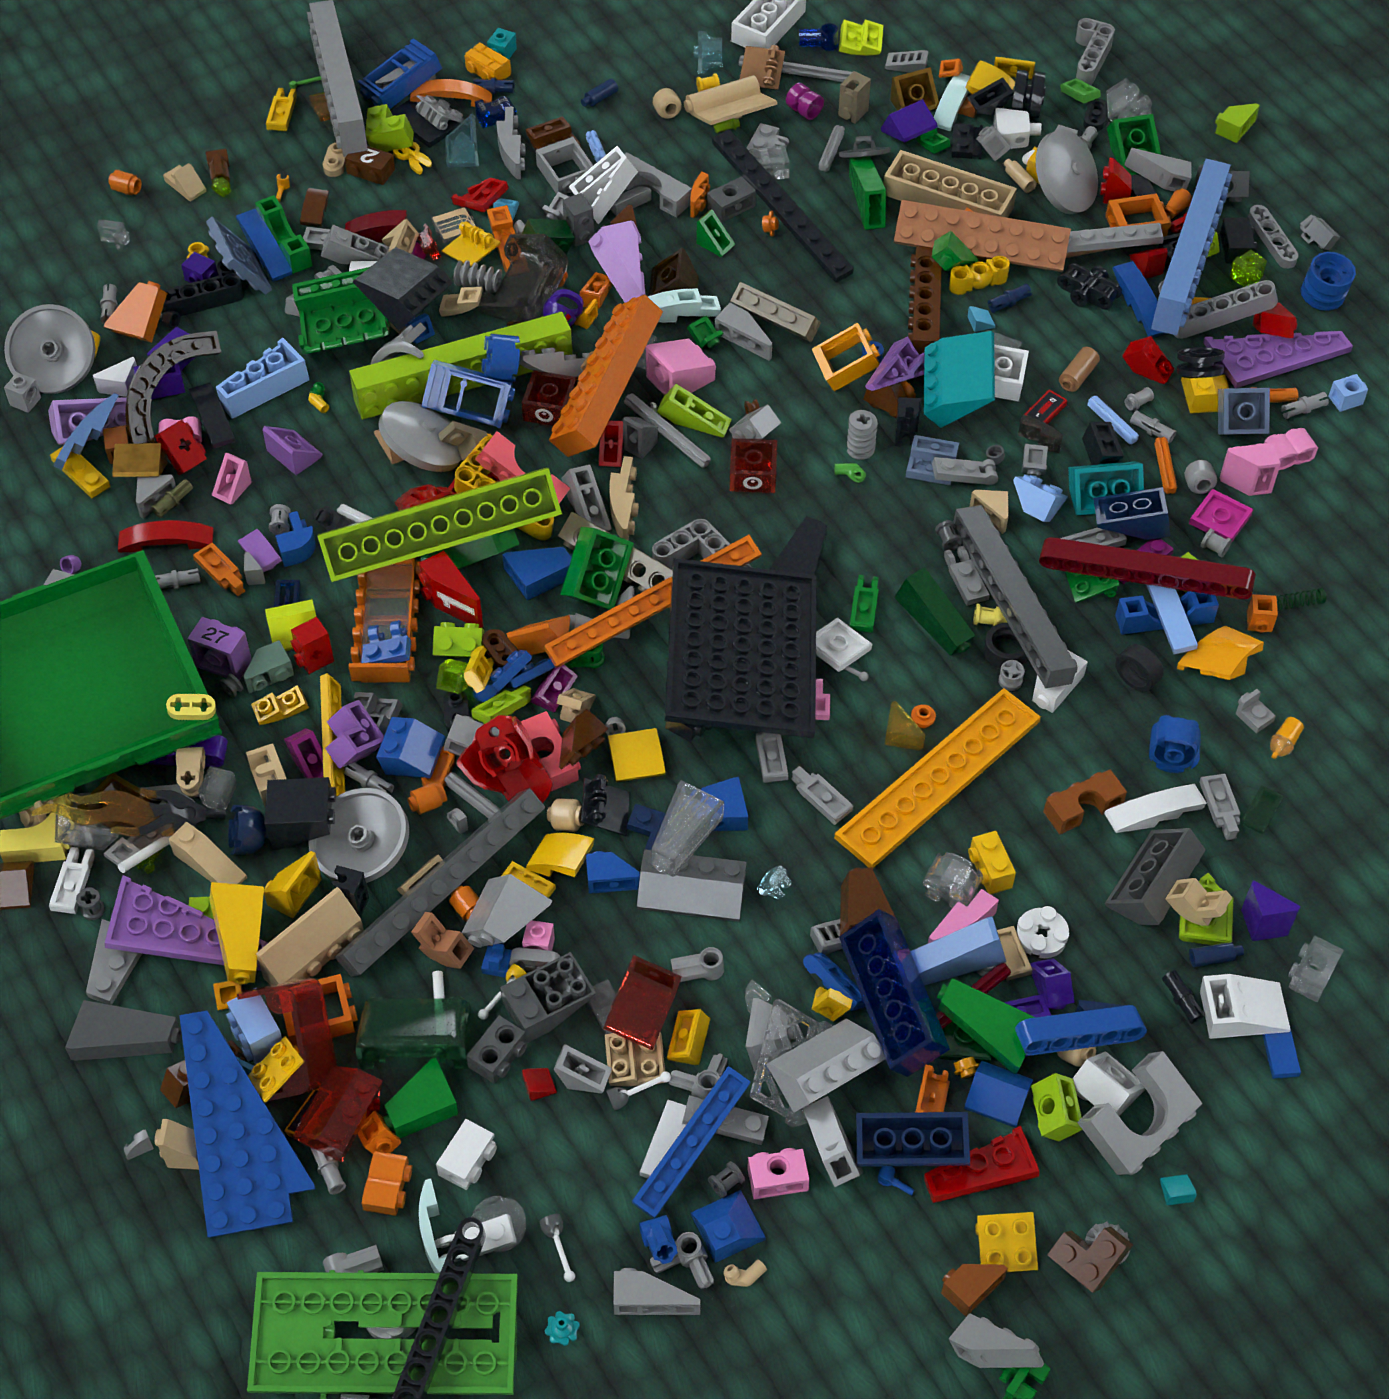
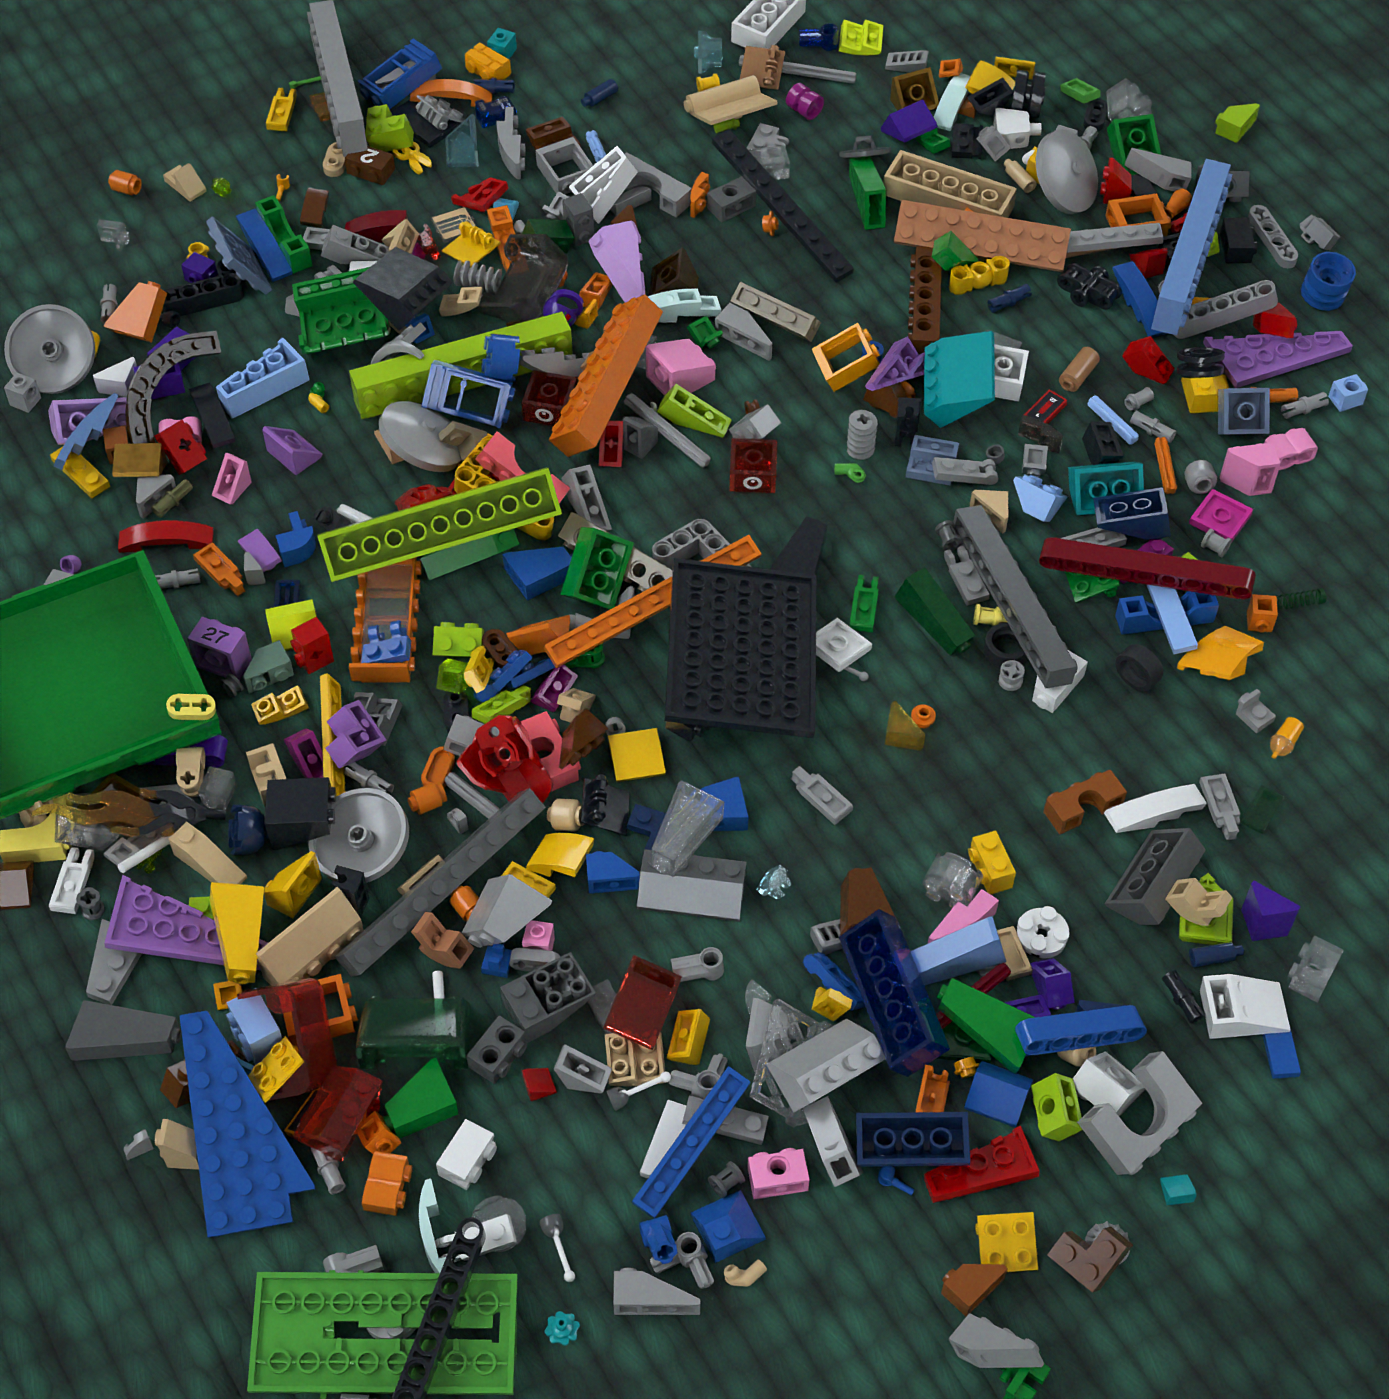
(218, 163): reddish brown piece -> none
(279, 519): light grey bush -> none
(410, 748): blue slope -> none
(449, 589): red slope -> none
(513, 973): hinge -> none
(623, 499): tan slope -> none
(667, 103): tan head -> none
(713, 235): green slope -> none
(771, 757): light grey hinge -> none
(822, 702): bright pink plate -> none
(831, 148): light grey axle -> none
(853, 99): dark tan brick -> none
(936, 778): light orange plate -> none
(980, 319): medium azure slope -> none
(1098, 39): light grey beam -> none
(1175, 744): blue brick -> none
(1248, 268): clear neon green brick -> none

